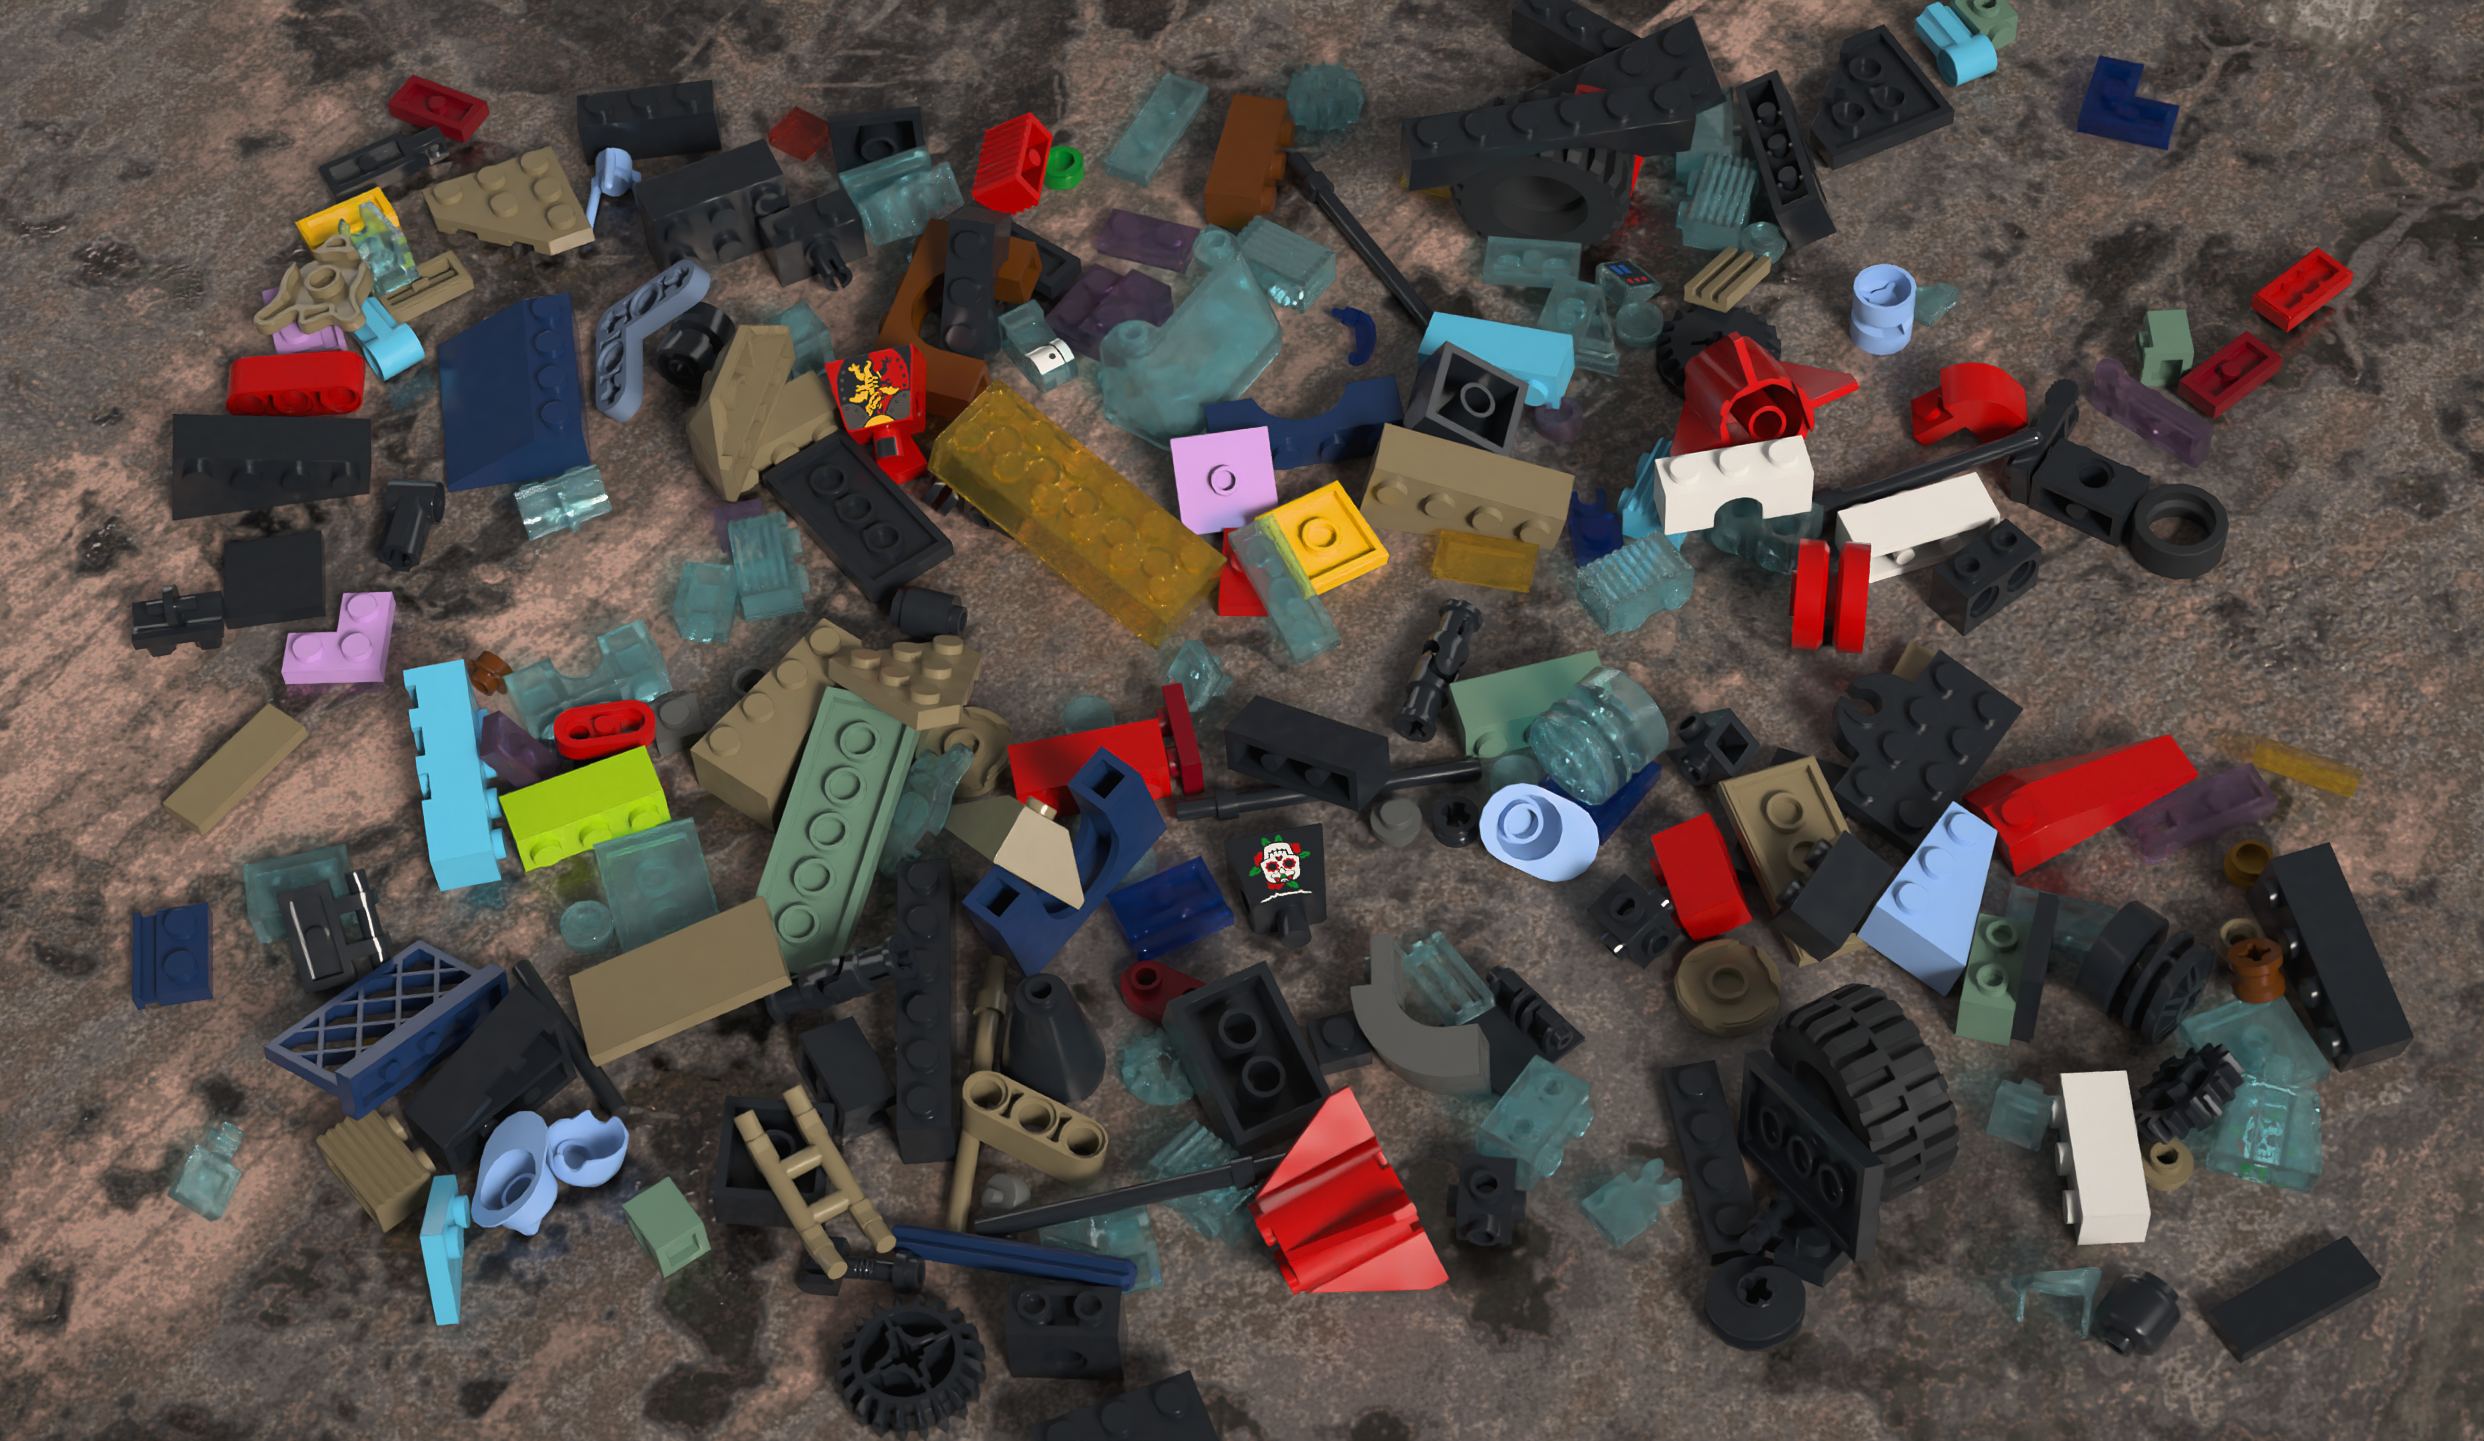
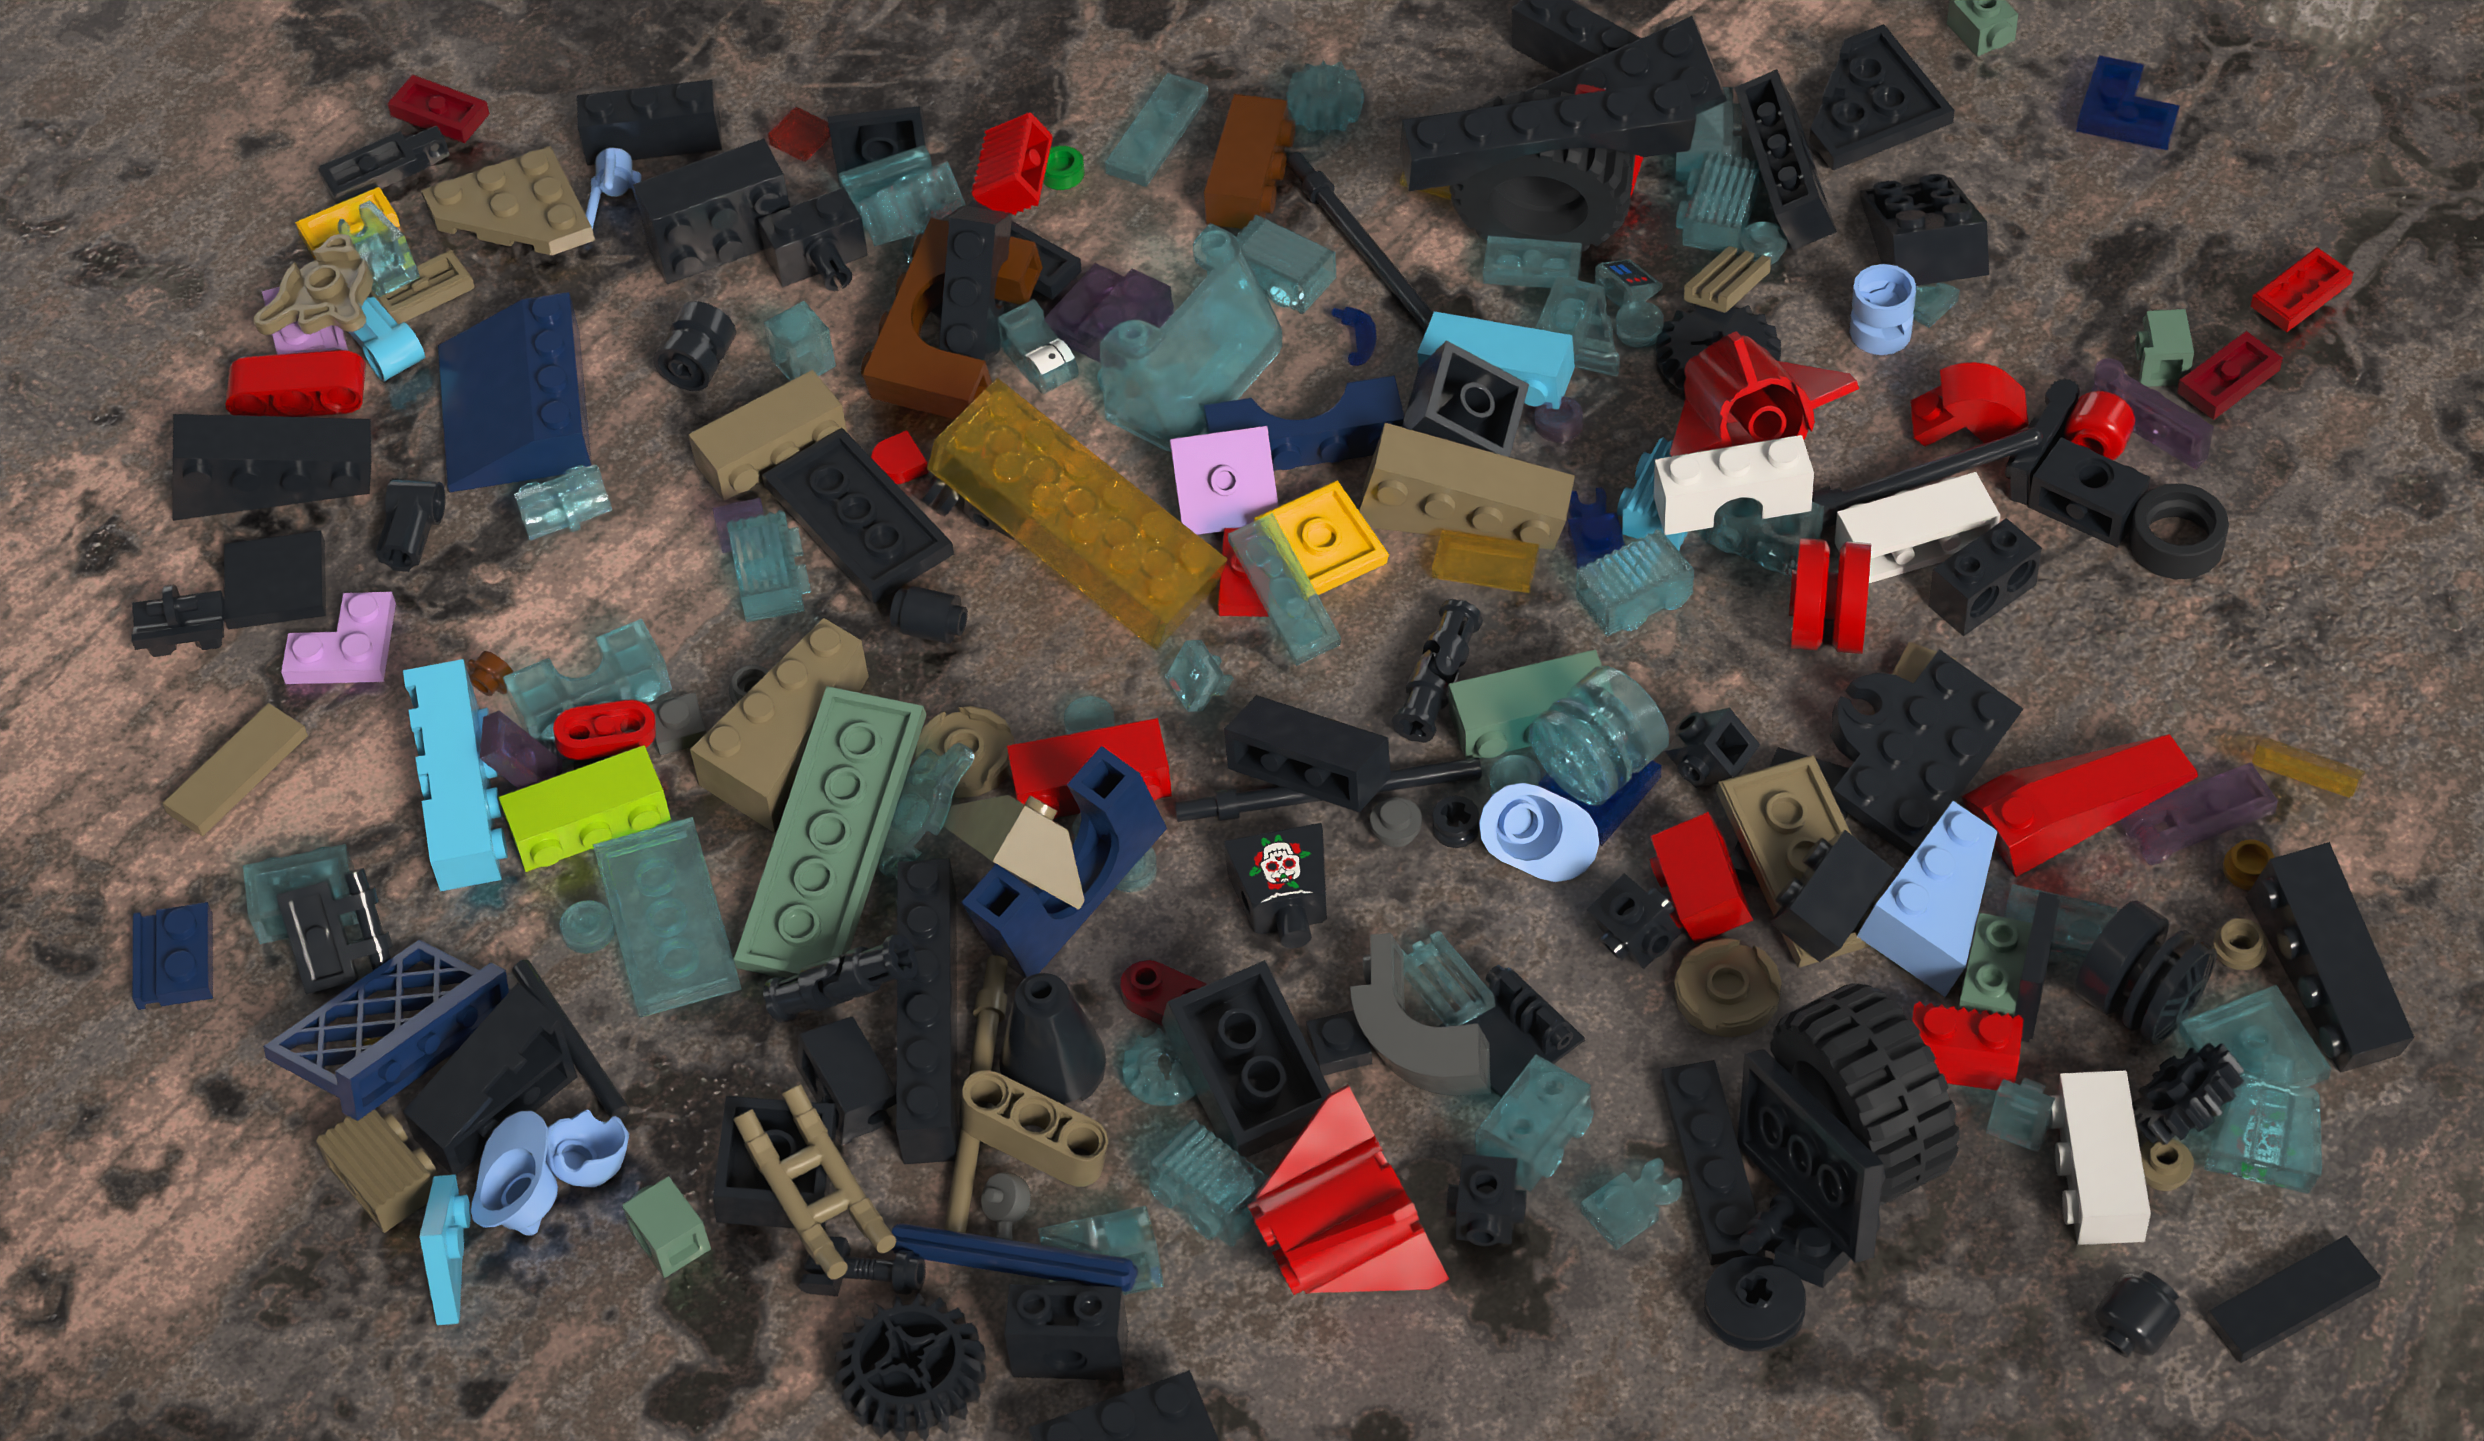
(205, 1175): clear light blue plate -> none
(628, 323): sand blue beam -> none
(679, 981): dark tan tile -> none
(706, 602): clear light blue brick -> none
(740, 402): dark tan wedge -> none
(881, 398): torso -> none
(912, 681): dark tan plate -> none
(1147, 241): clear purple plate -> none
(1170, 909): clear blue plate -> none
(1184, 754): dark red plate -> none
(1242, 1173): black bar -> none
(1927, 229): none -> black slope
(1958, 52): medium azure piece -> none
(1971, 1045): none -> red brick
(2074, 1283): clear light blue piece -> none
(2101, 423): none -> red head
(2256, 970): reddish brown wheel -> none

